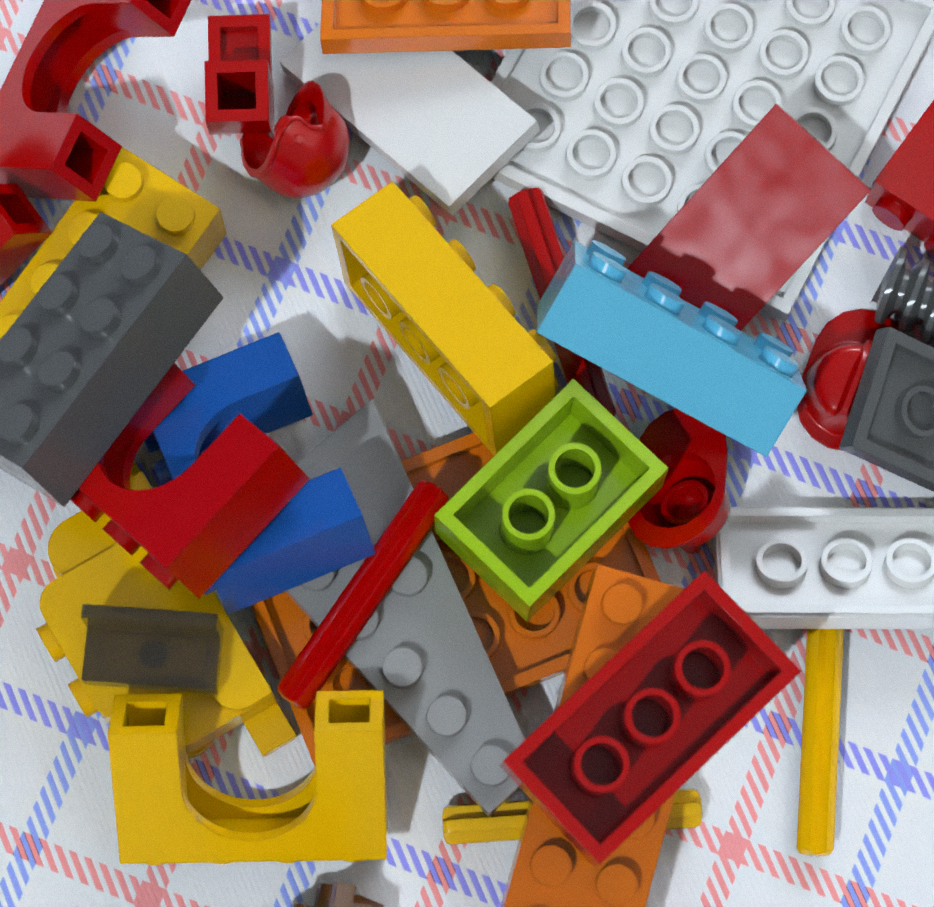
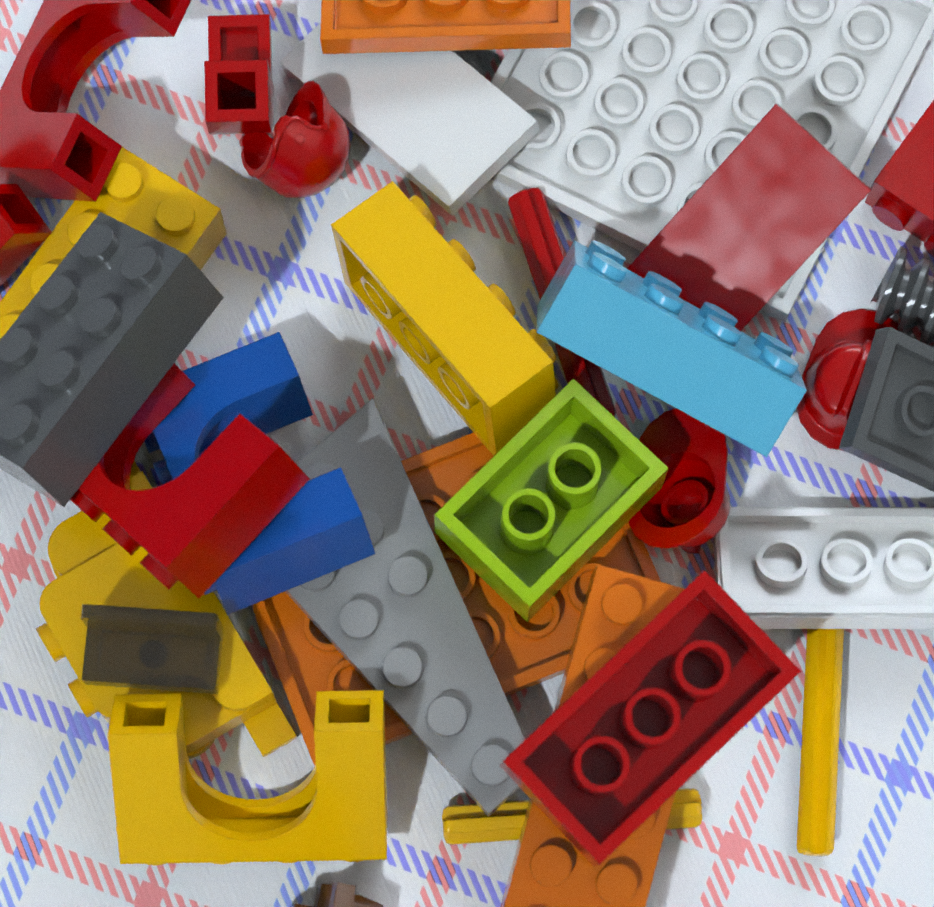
(362, 595): red axle -> none

